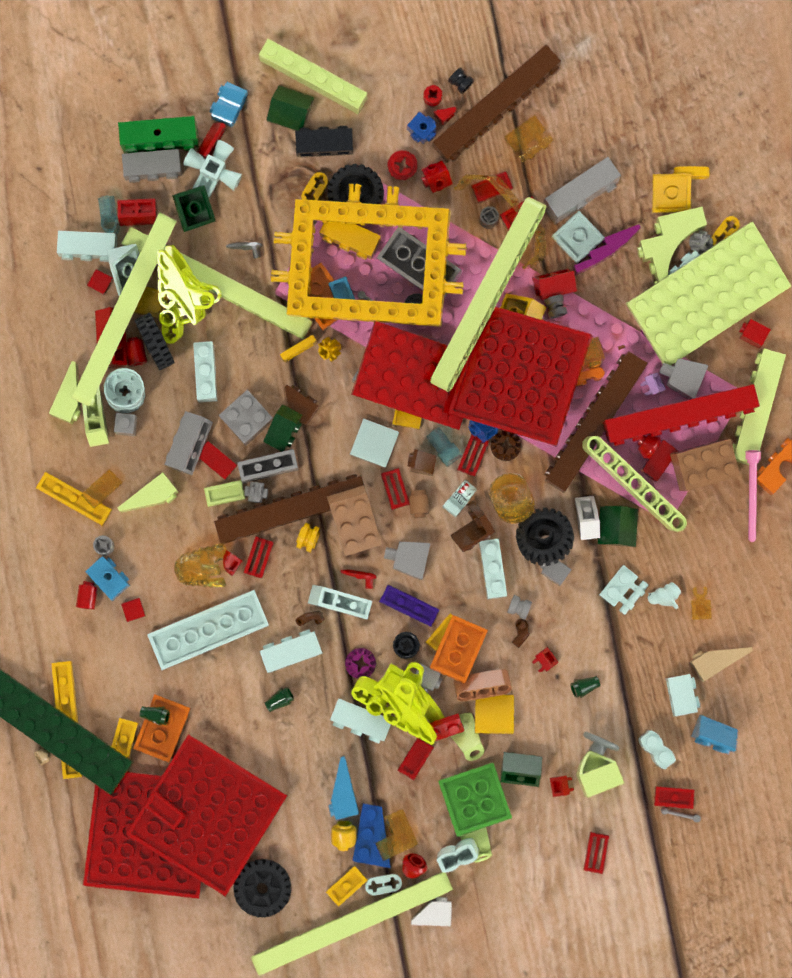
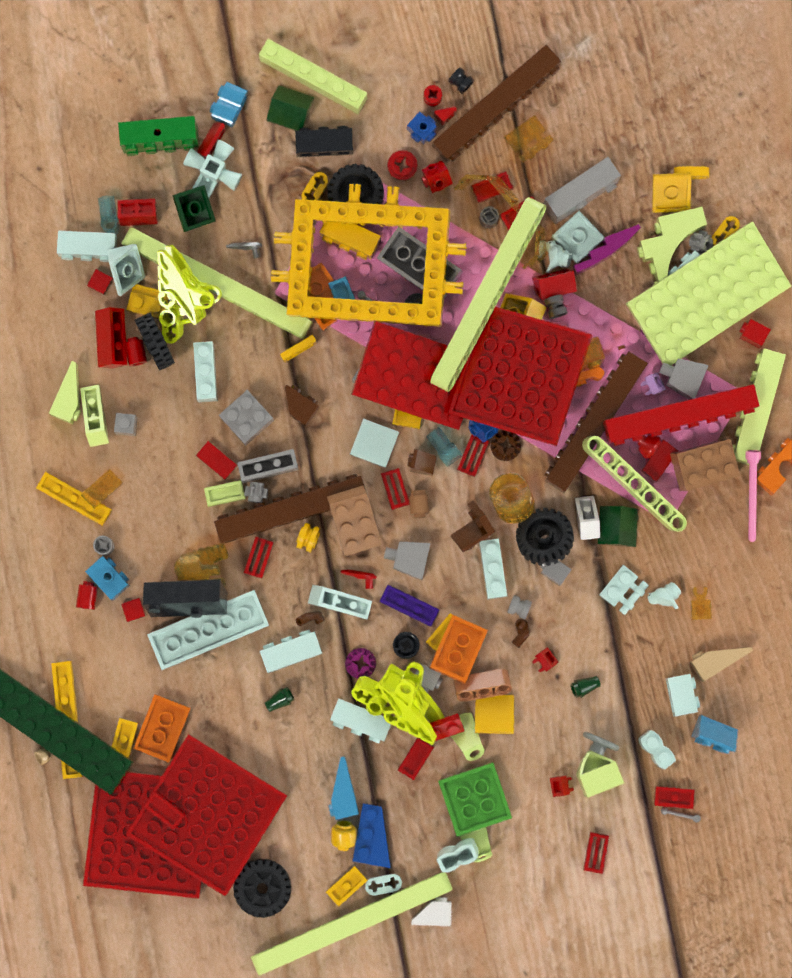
(116, 383): light aqua wheel -> none
(123, 310): yellowish green beam -> none
(152, 165): light grey brick -> none
(154, 493): yellowish green slope -> none
(157, 715): dark green cone -> none
(185, 598): none -> black brick
(188, 443): light grey brick -> none
(231, 563): red tile -> none
(282, 428): dark green brick -> none
(329, 349): yellow gear -> none
(401, 836): clear yellow plate -> none
(413, 865): red cone -> none
(460, 498): light aqua leg -> none
(521, 769): brick -> none
(557, 256): none -> light aqua animal

